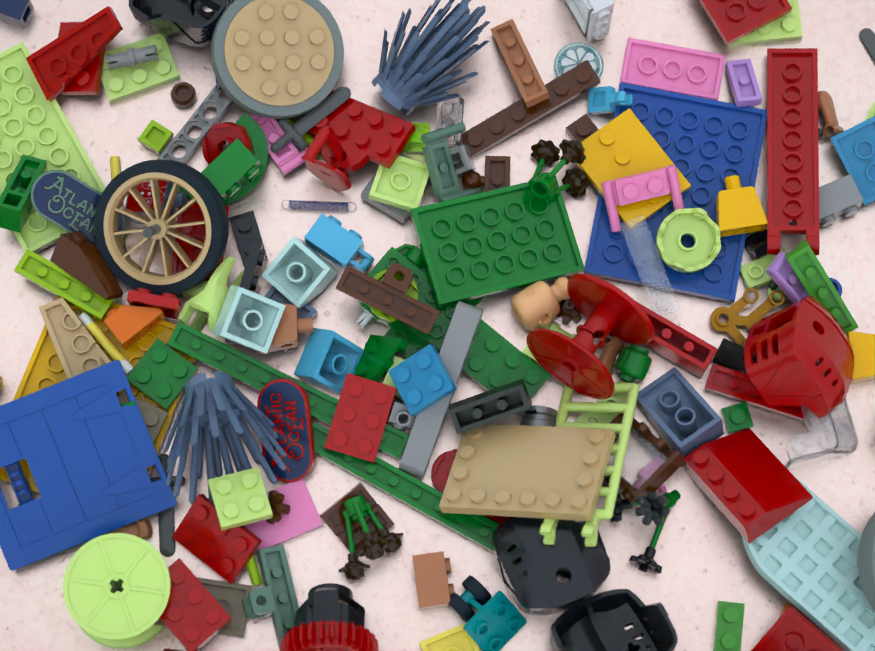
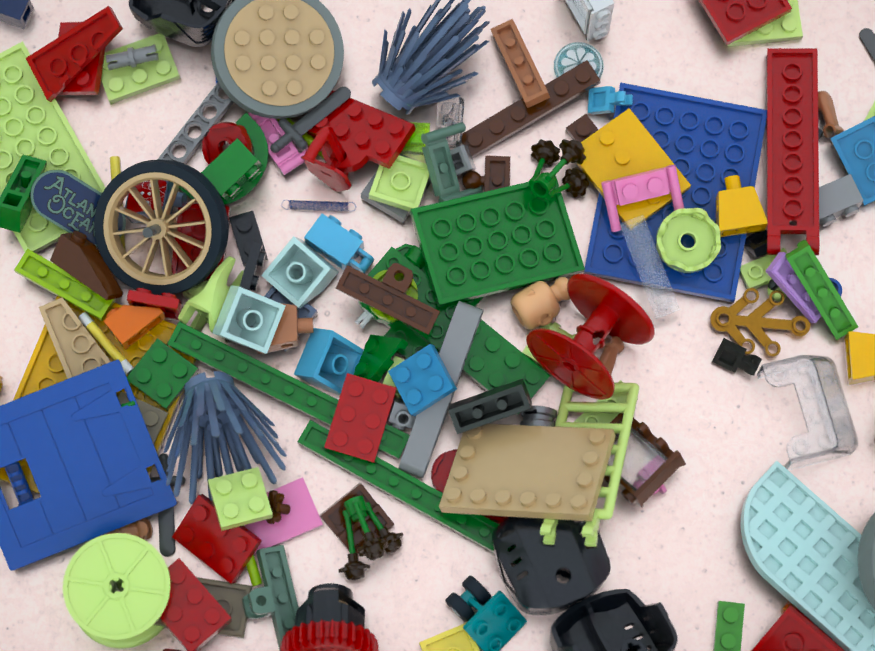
(155, 137): lime plate -> none
(183, 94): reddish brown plate -> none
(290, 412): tile -> none
(432, 580): nougat brick -> none
(568, 312): reddish brown plant -> none
(632, 363): green head -> none
(653, 509): black plant -> none
(672, 68): bright pink tile -> none
(679, 345): red brick -> none
(679, 413): sand blue slope -> none
(736, 418): green plate -> none
(740, 387): red plate -> none
(743, 83): lavender plate -> none
(746, 482): red slope -> none
(786, 357): red piece -> none

